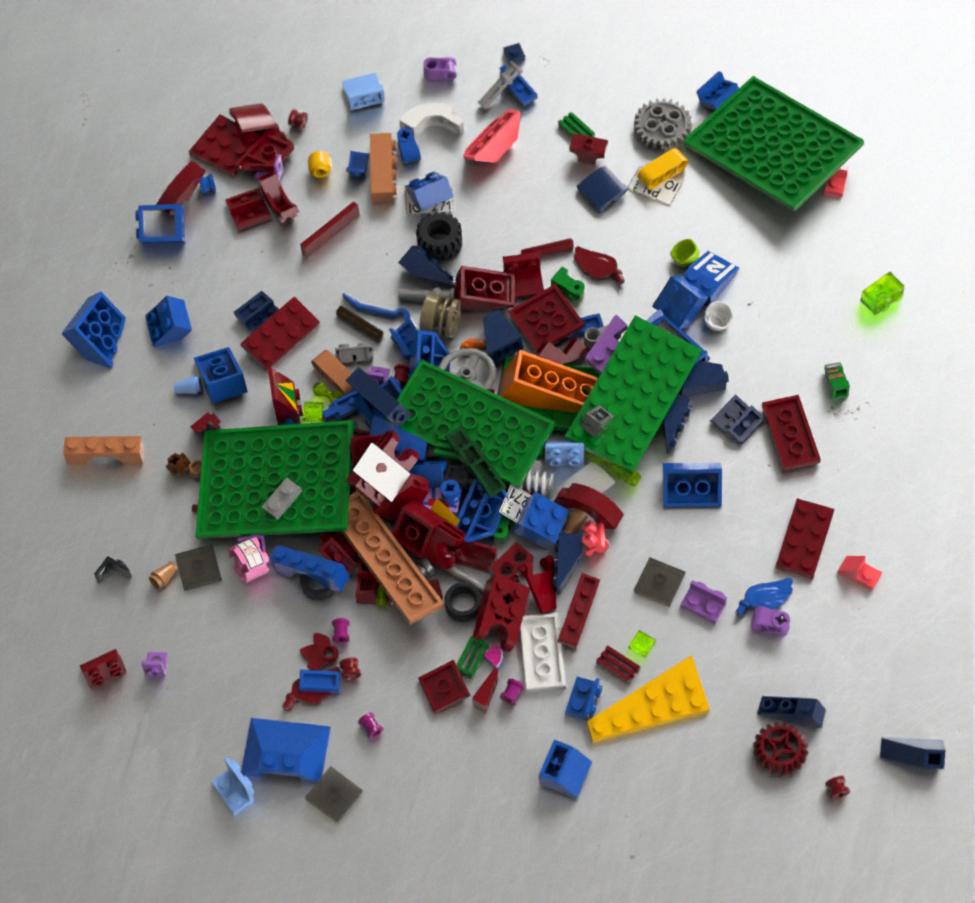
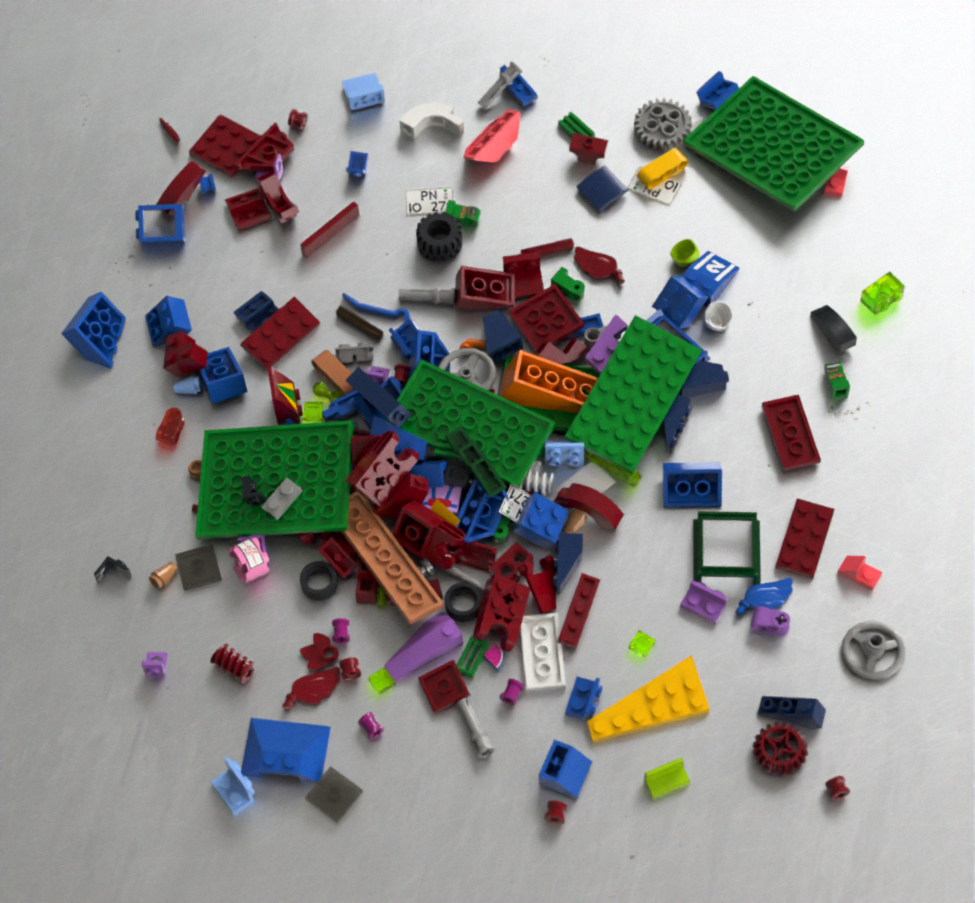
(103, 668): dark red bracket -> none
(123, 448): nougat arch -> none
(168, 128): none -> dark red hand
(170, 427): none -> clear red piece
(178, 464): reddish brown gear -> none
(183, 355): none -> dark red brick
(202, 424): dark red bracket -> none
(232, 663): none -> dark red piece
(250, 492): none -> black bracket
(252, 117): dark red slope -> none
(307, 538): none -> dark red plate
(319, 164): yellow head -> none
(319, 681): blue tile -> none
(326, 572): blue arch -> none
(381, 681): none -> clear neon green tile
(382, 168): nougat brick -> none
(386, 482): white sticker -> none
(407, 145): blue piece -> none
(420, 265): dark blue slope -> none
(427, 644): none -> medium lavender wedge
(429, 190): slope -> none
(438, 68): medium lavender piece -> none
(444, 316): dark tan wheel -> none
(448, 496): blue wheel -> none
(466, 216): none -> green leg
(478, 736): none -> light grey pin
(484, 694): dark red slope -> none
(514, 53): dark blue plate -> none
(555, 812): none -> dark red wheel
(594, 538): coral hips -> none
(596, 420): dark grey slope -> none
(604, 655): dark red tile -> none
(659, 582): clear smoke plate -> none
(666, 778): none -> lime panel
(726, 545): none -> piece
(737, 419): dark blue slope -> none
(834, 328): none -> black slope
(874, 647): none -> light grey piece
(916, 752): dark blue slope -> none

